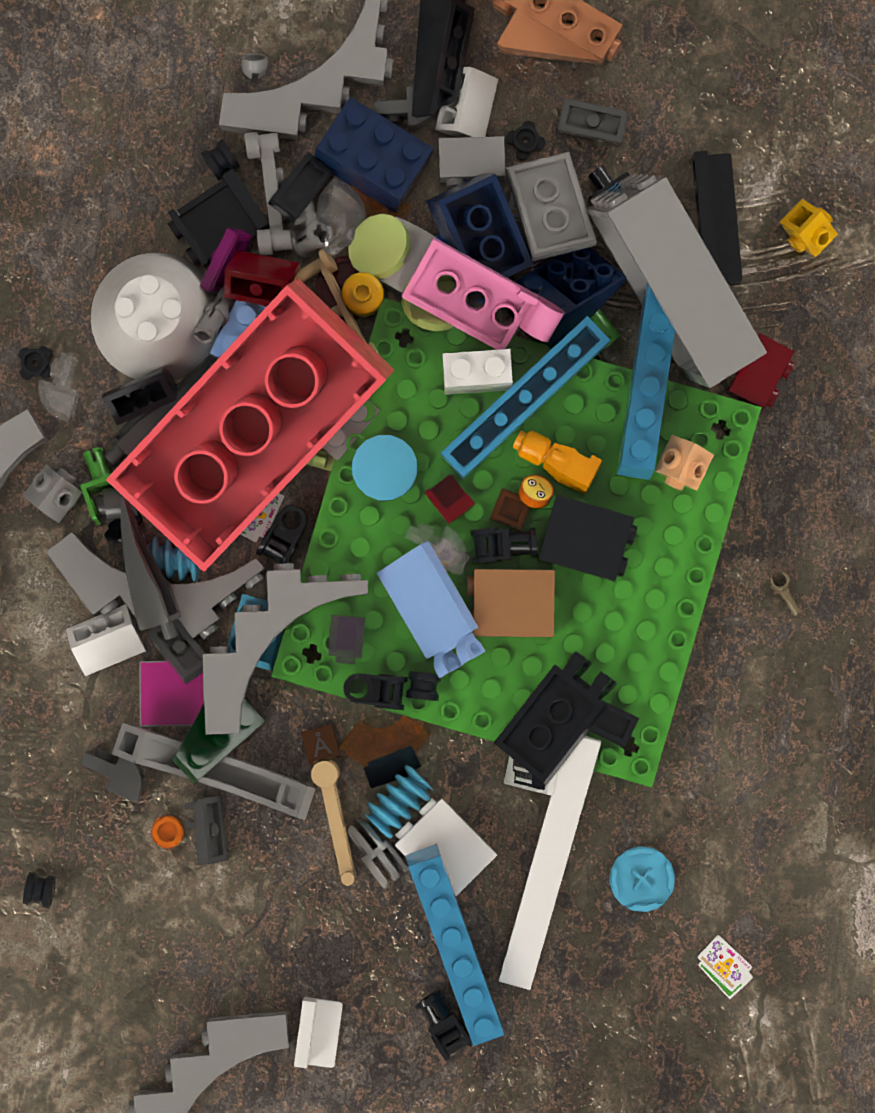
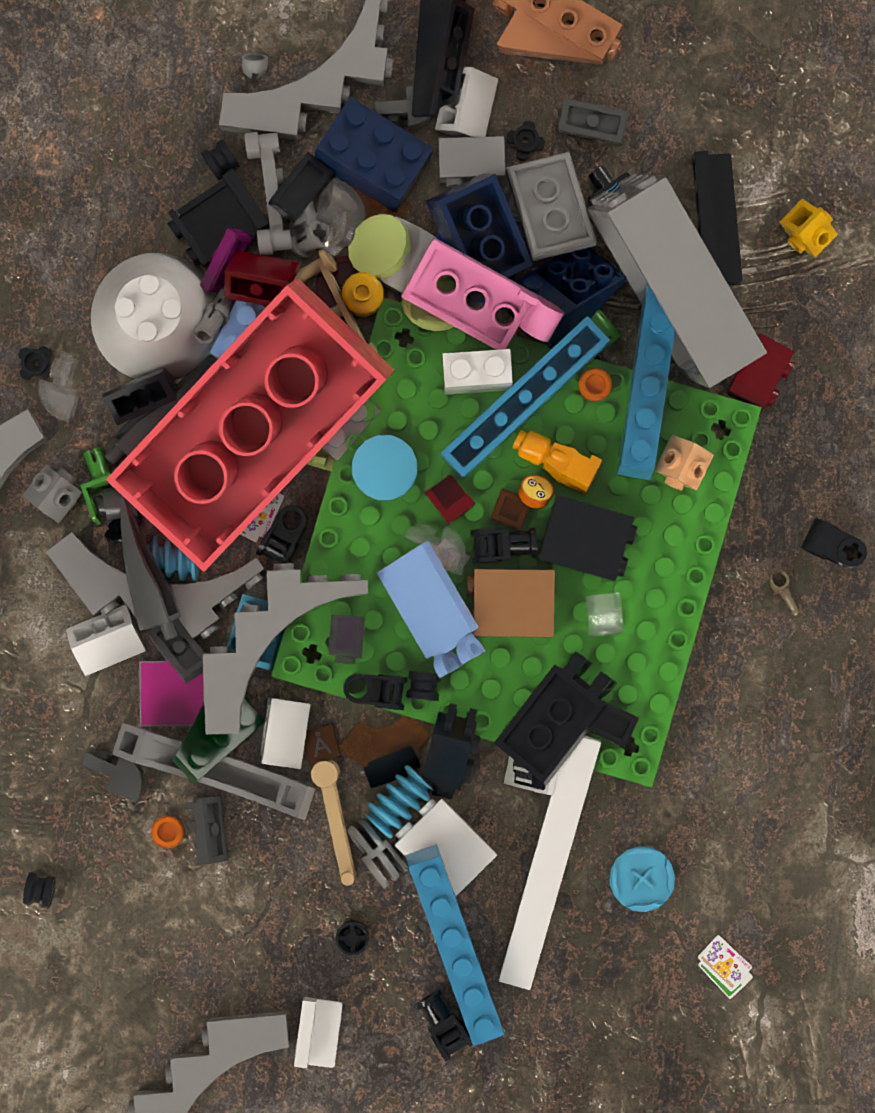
(284, 733): none -> white brick
(352, 942): none -> black wheel
(450, 750): none -> black hinge
(595, 384): none -> orange tile
(604, 614): none -> clear brick
(828, 543): none -> black piece

